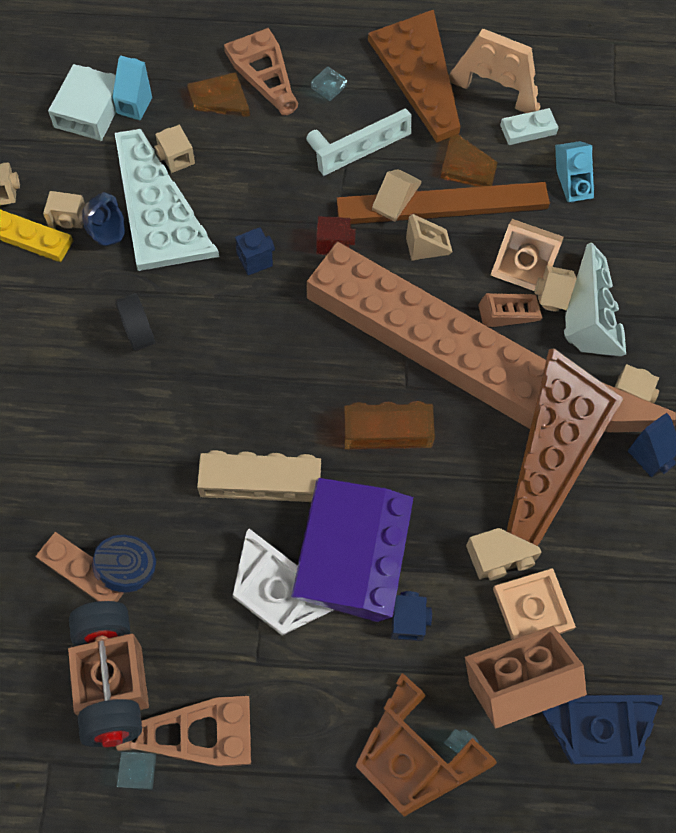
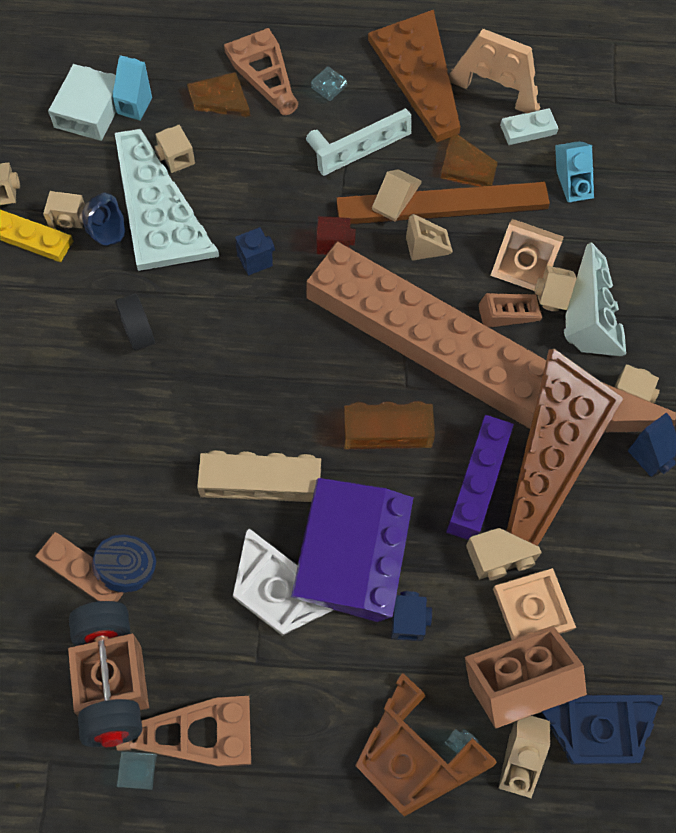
(480, 478): none -> dark purple brick
(525, 755): none -> tan slope

